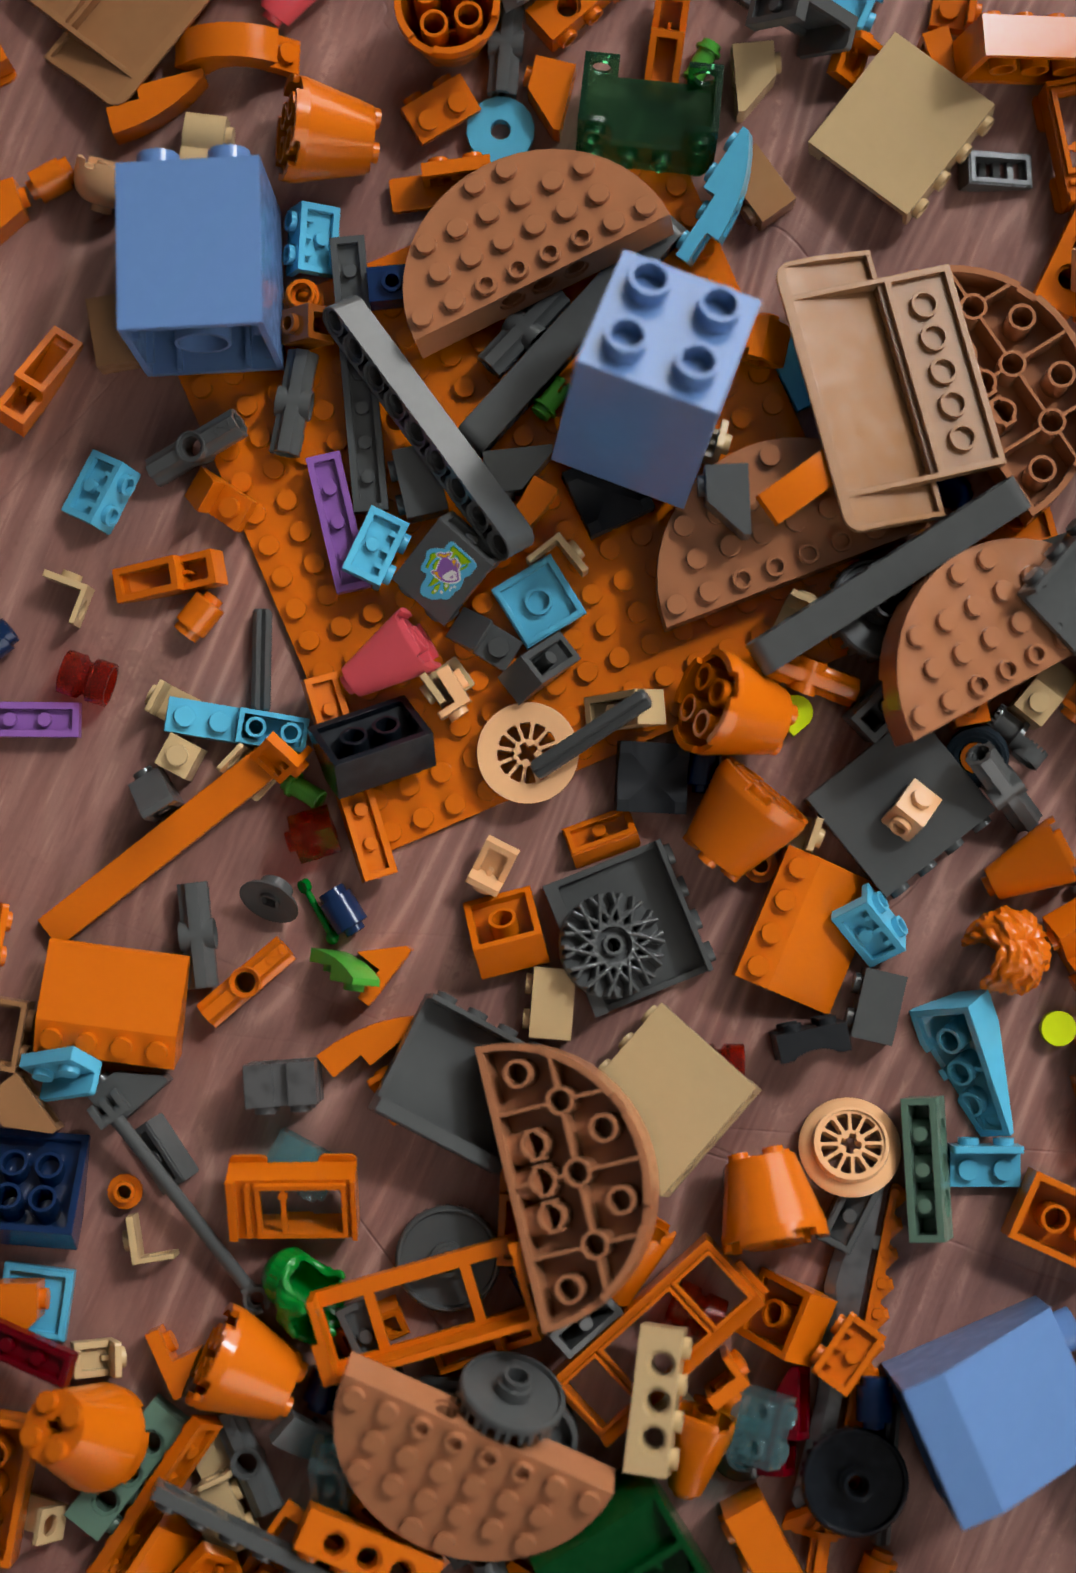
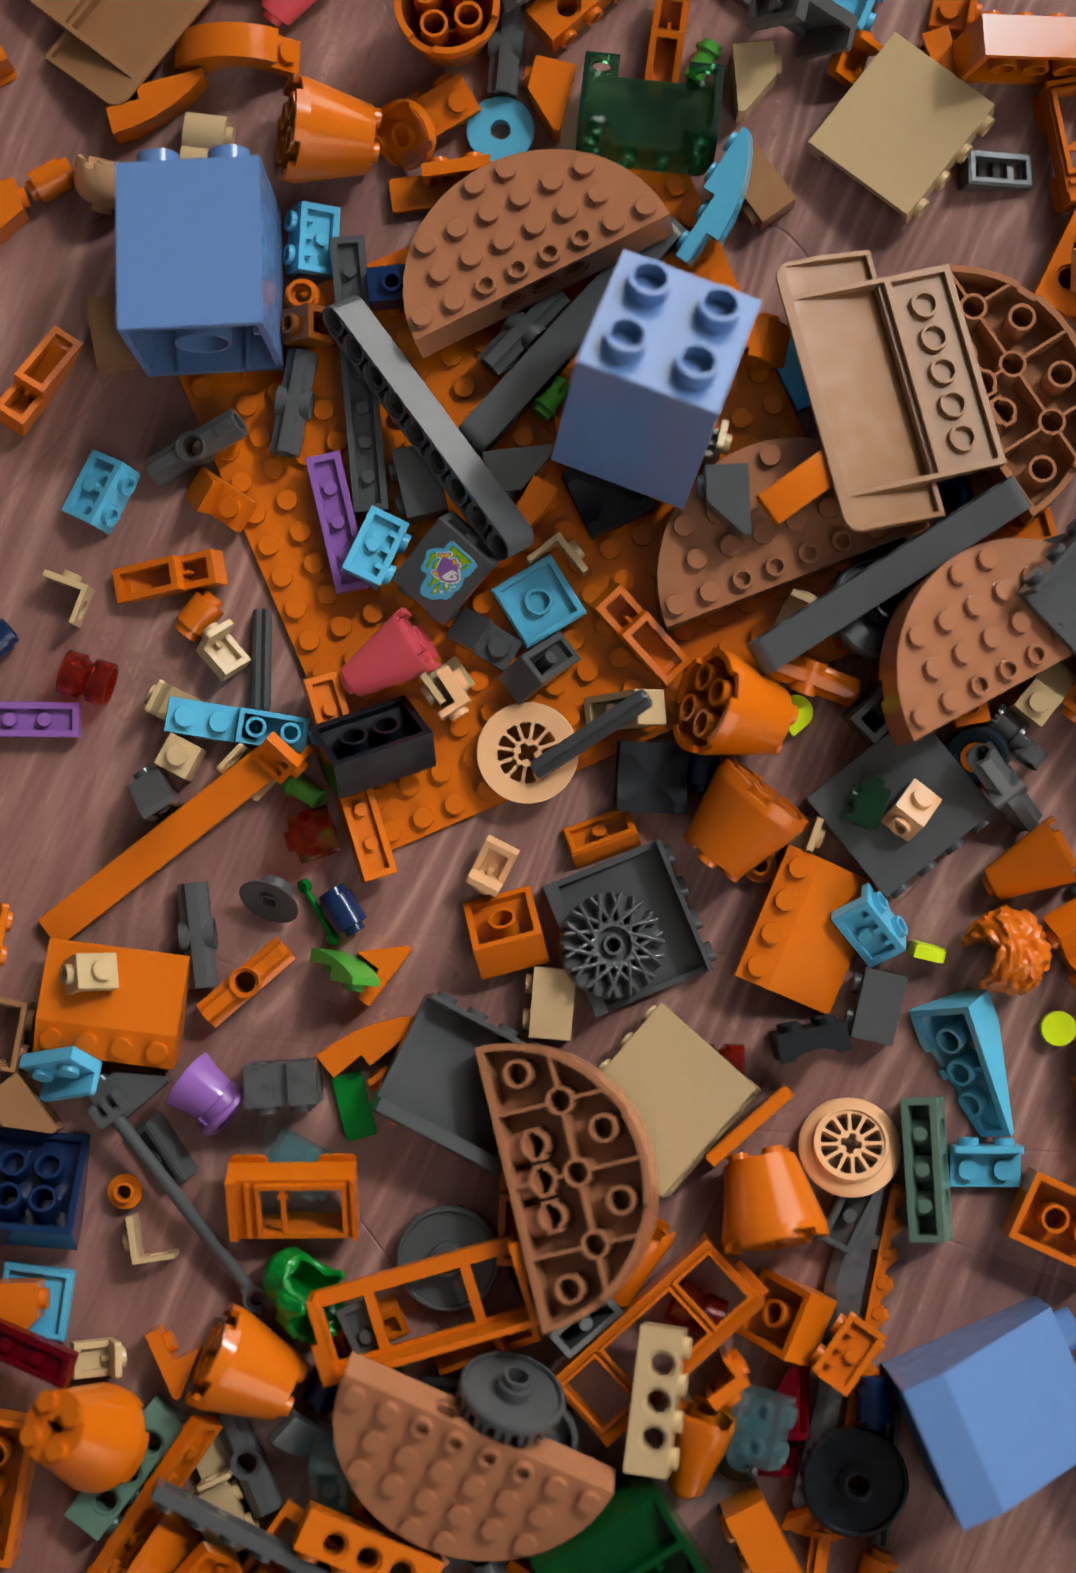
(45, 1519): tan bracket -> none
(89, 972): none -> tan bracket
(207, 1095): none -> medium lavender hat
(221, 650): none -> tan bracket
(353, 1105): none -> green piece
(406, 134): none -> orange tile
(640, 632): none -> orange slope
(749, 1126): none -> orange tile
(867, 803): none -> clear green brick
(926, 951): none -> neon yellow tile

